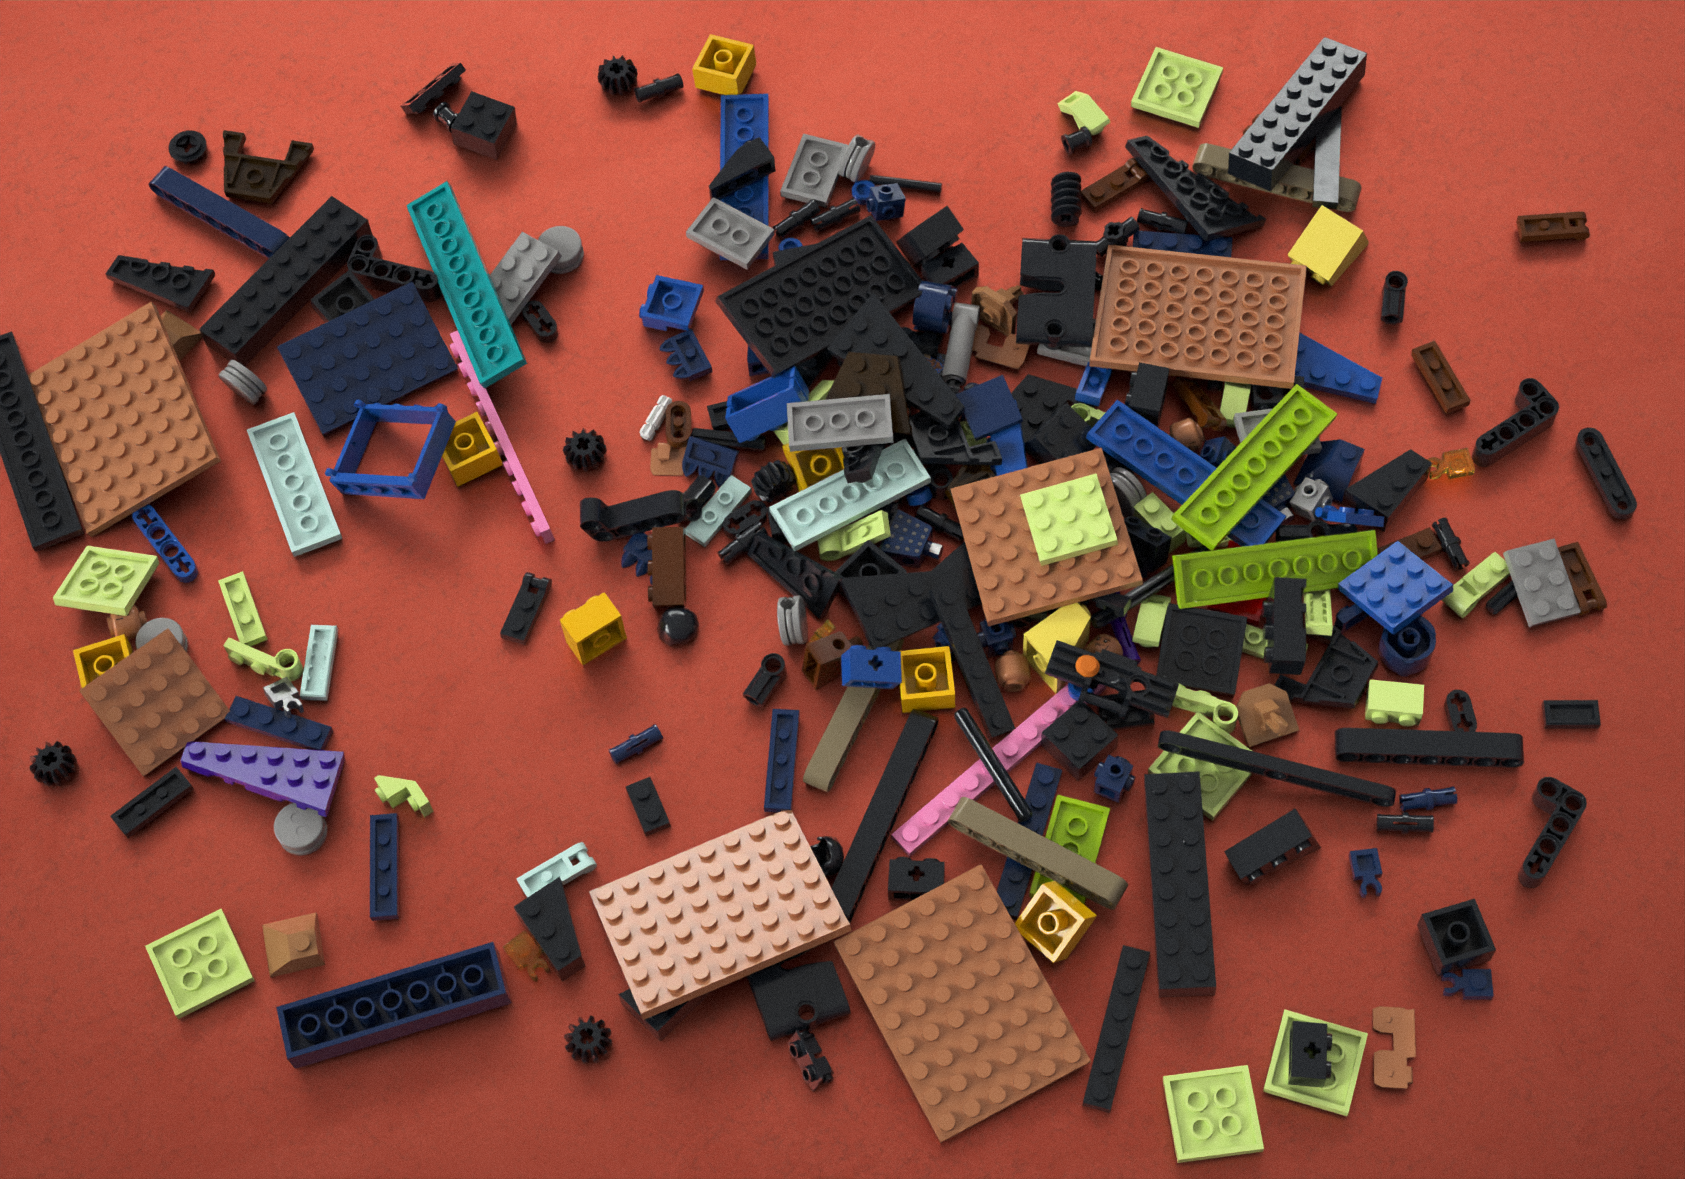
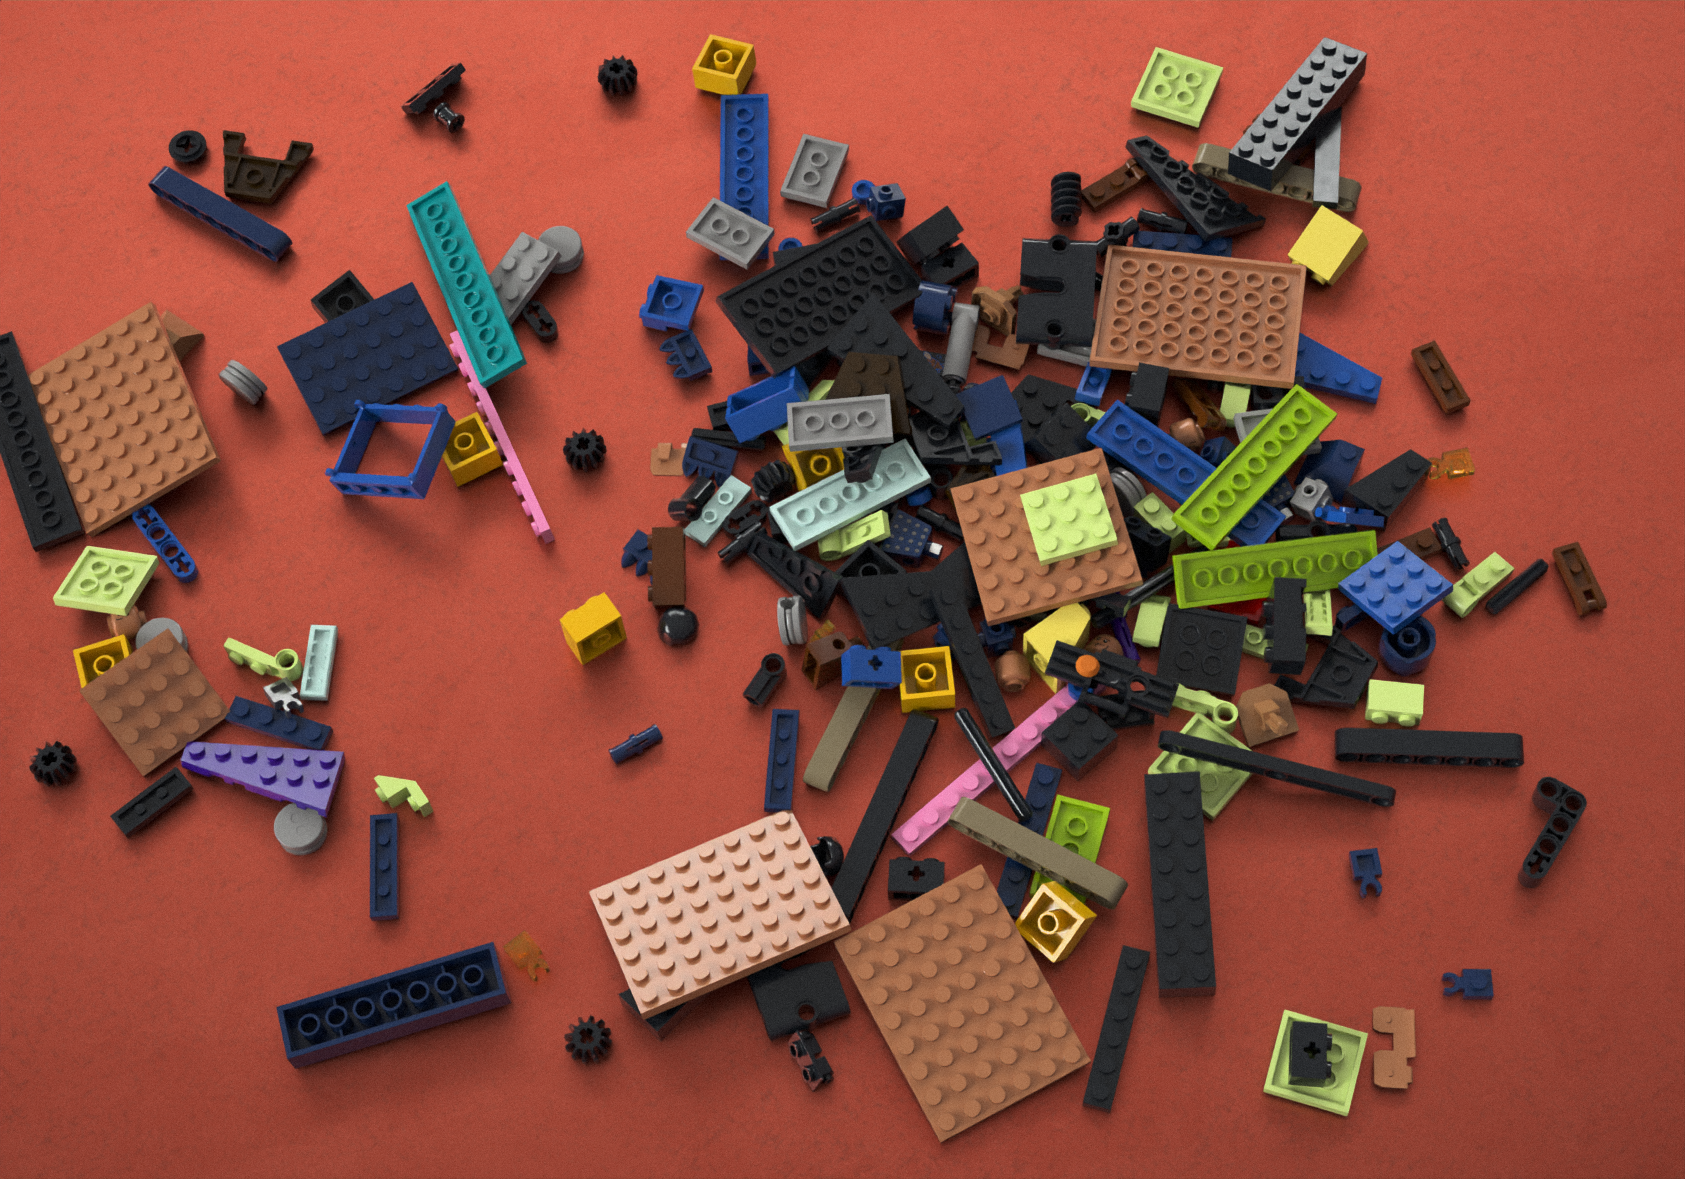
(167, 283): black wing -> none
(199, 963): yellowish green plate -> none
(242, 609): yellowish green plate -> none
(285, 282): black brick -> none
(293, 944): medium nougat slope -> none
(294, 484): light aqua plate -> none
(373, 267): black beam -> none
(484, 125): black brick -> none
(525, 609): black plate -> none
(552, 928): black wedge -> none
(558, 866): light aqua plate -> none
(632, 516): black beam -> none
(648, 806): black plate -> none
(655, 418): white axle -> none
(658, 88): black pin -> none
(678, 426): reddish brown plate -> none
(745, 167): black slope -> none
(796, 219): black pin -> none
(857, 158): light grey head -> none
(907, 183): black bar -> none
(926, 342): black plate -> none
(1076, 140): black bush -> none
(1085, 112): yellowish green slope -> none
(1114, 778): dark blue brick -> none
(1212, 1114): yellowish green plate -> none
(1272, 847): black wedge -> none
(1393, 298): black piece -> none
(1424, 823): black pin -> none
(1428, 799): dark blue pin -> none
(1456, 937): black brick -> none
(1466, 711): black beam -> none
(1512, 428): black beam -> none
(1541, 583): light grey plate -> none
(1552, 226): reddish brown plate -> none
(1571, 714): black tile -> none
(1606, 473): black plate -> none

